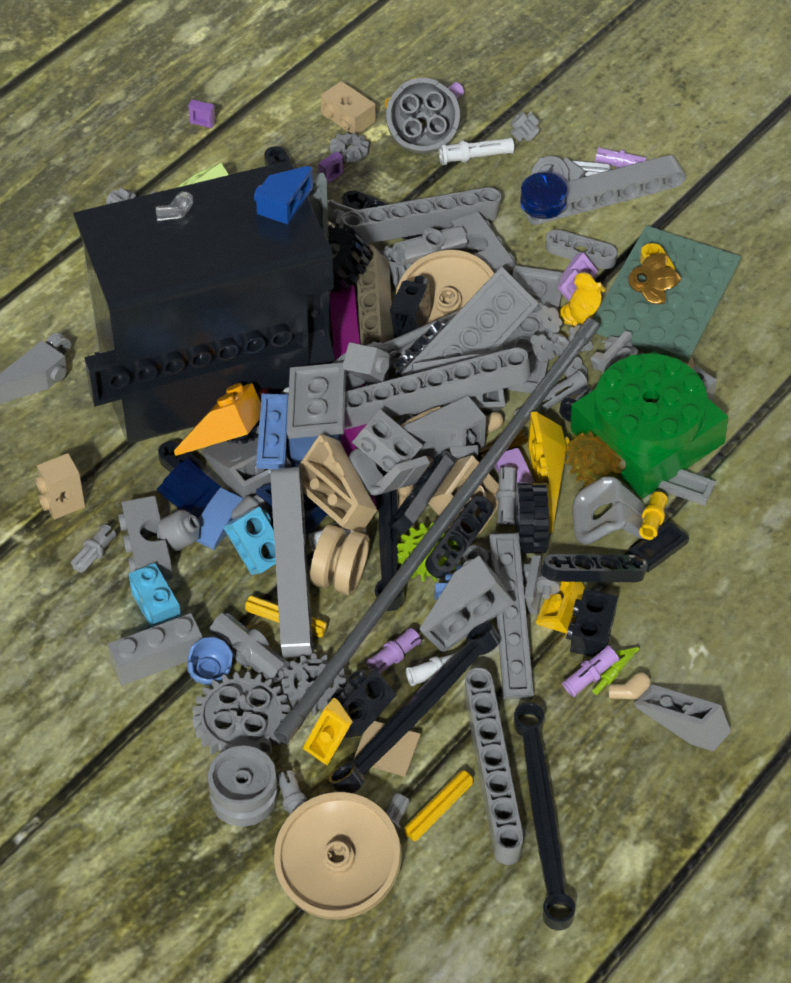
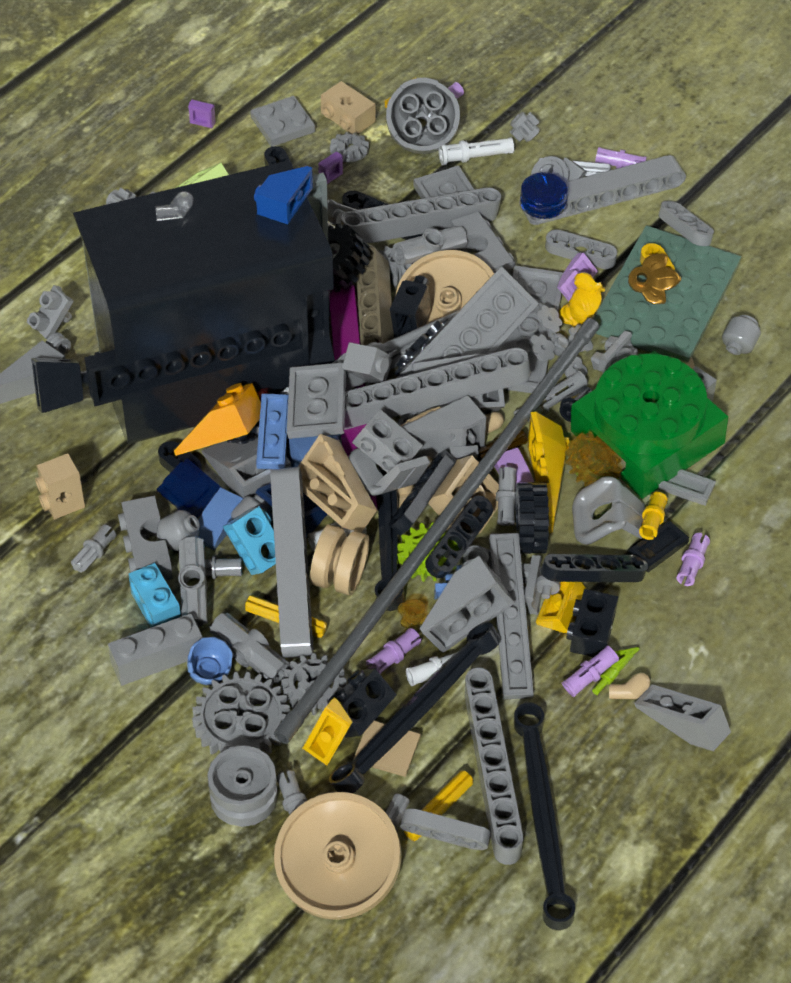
(52, 312): none -> light grey hips
(57, 383): none -> black torso
(193, 566): none -> light grey piece
(223, 567): none -> light grey axle
(282, 121): none -> light grey plate
(409, 607): none -> clear yellow plate
(442, 183): none -> light grey plate
(445, 829): none -> light grey beam
(686, 223): none -> light grey beam
(693, 559): none -> lavender pin
(741, 335): none -> light grey head

